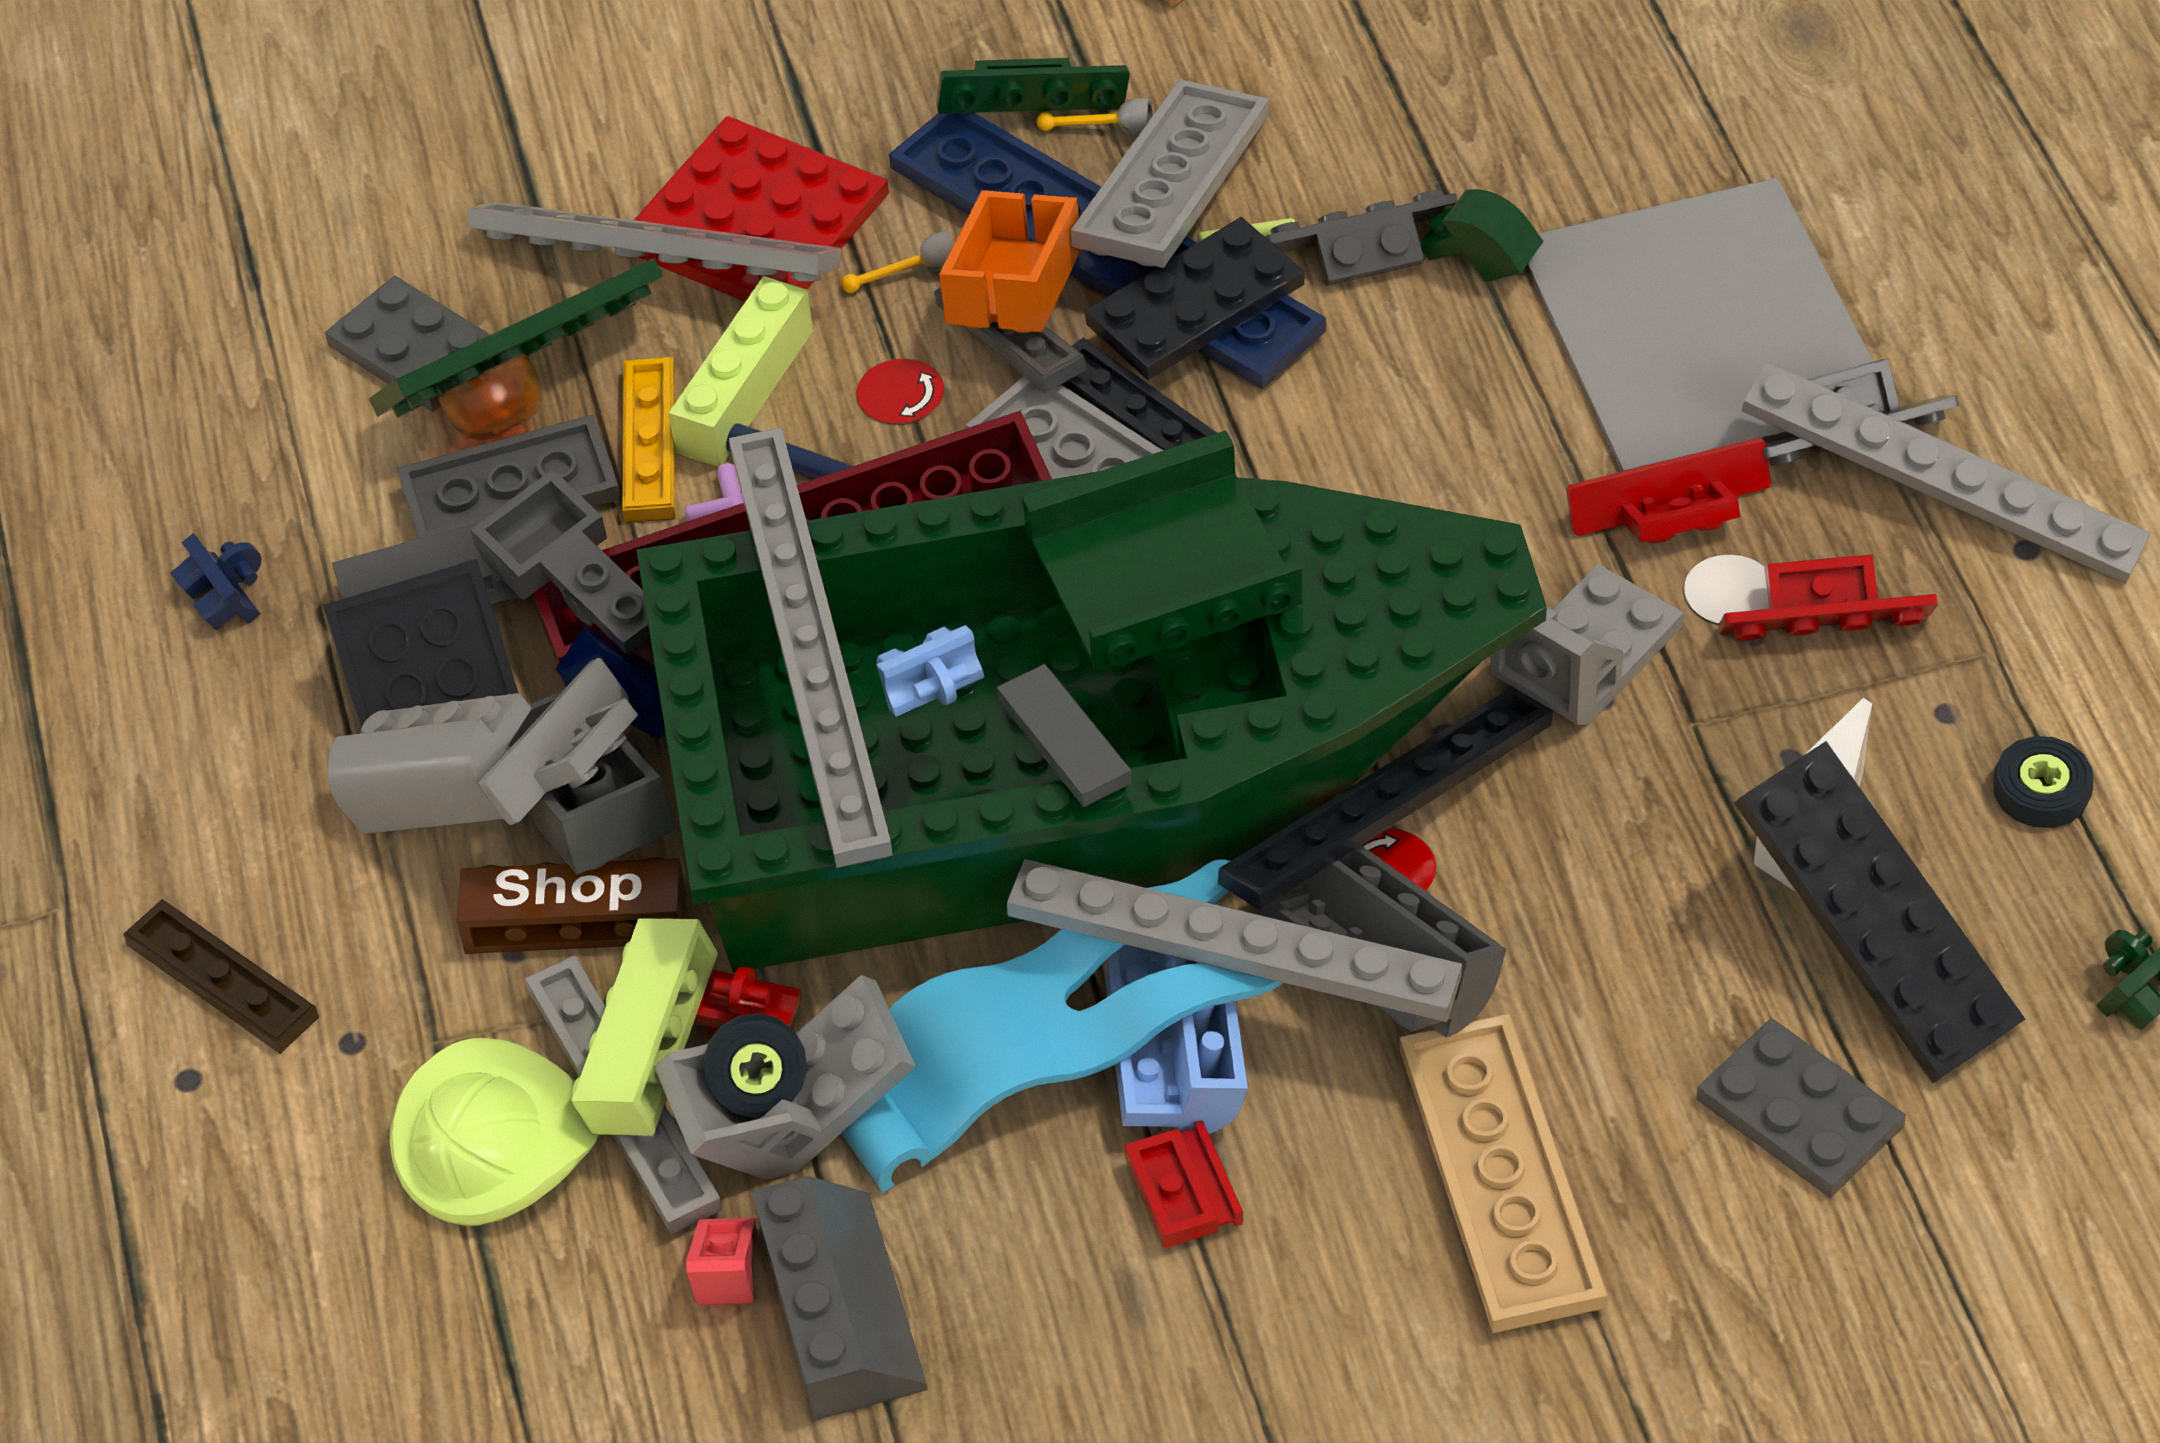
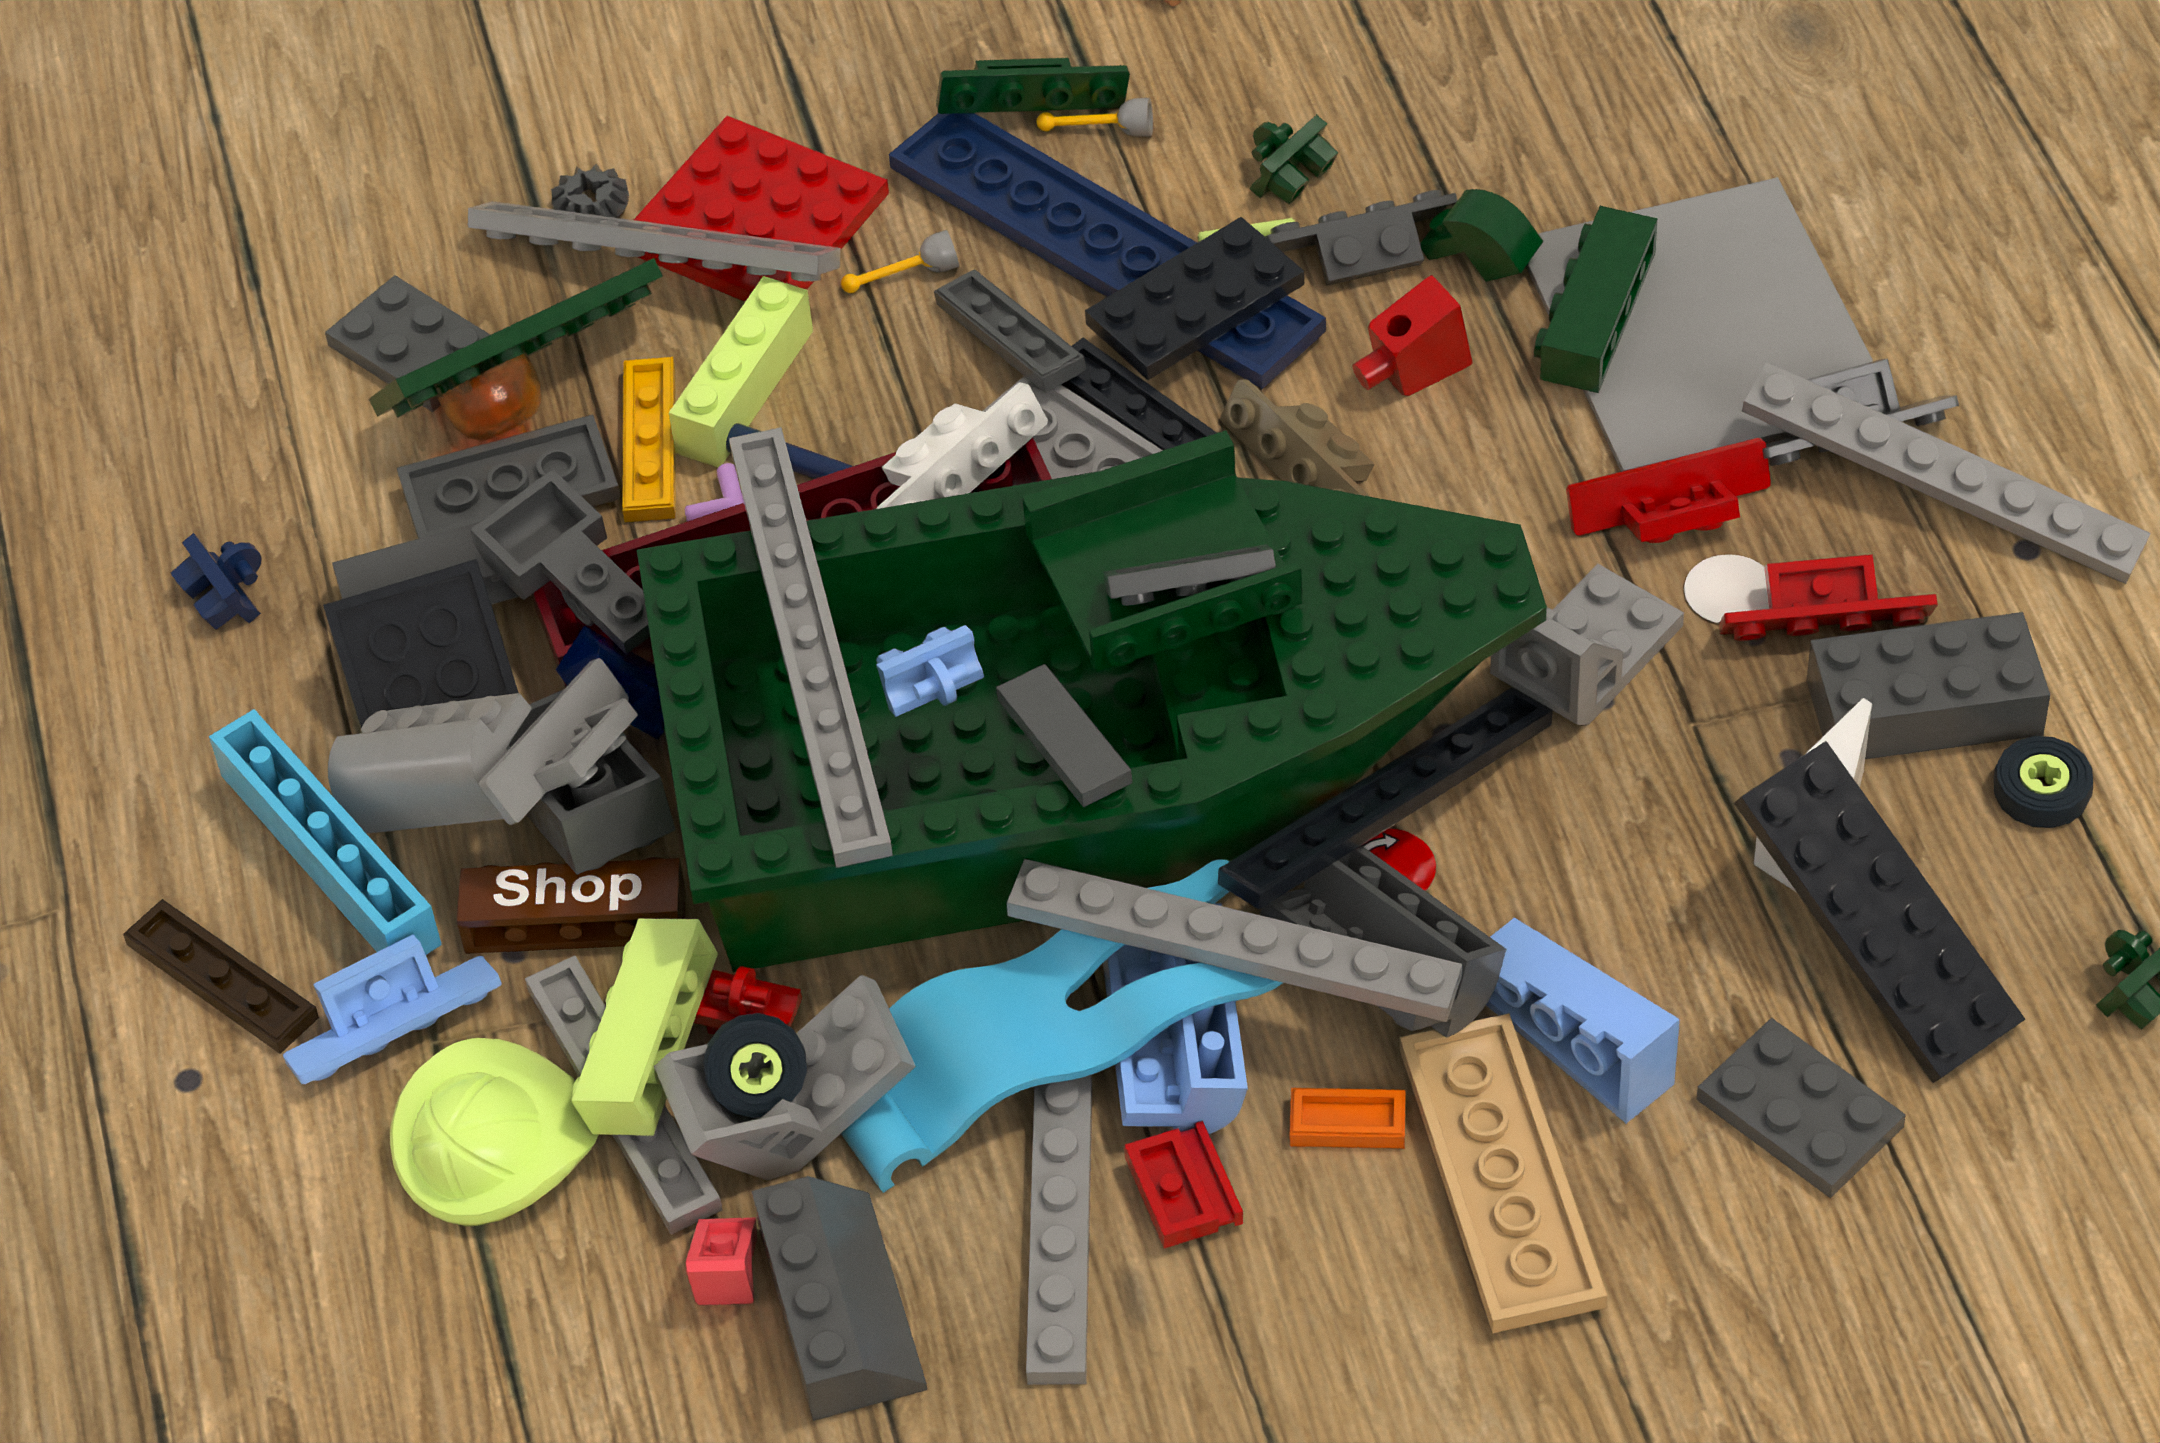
(321, 835): none -> medium azure brick
(382, 1001): none -> light blue bracket
(610, 192): none -> dark grey gear
(900, 391): red sticker -> none
(963, 448): none -> white bracket
(1000, 272): orange piece -> none
(1059, 1233): none -> light grey plate
(1170, 173): light grey plate -> none
(1186, 575): none -> dark grey plate
(1284, 154): none -> dark green hips
(1296, 441): none -> dark tan bracket
(1347, 1118): none -> orange tile
(1416, 341): none -> red torso
(1586, 1021): none -> light blue wedge
(1596, 299): none -> dark green brick
(1933, 684): none -> dark grey brick

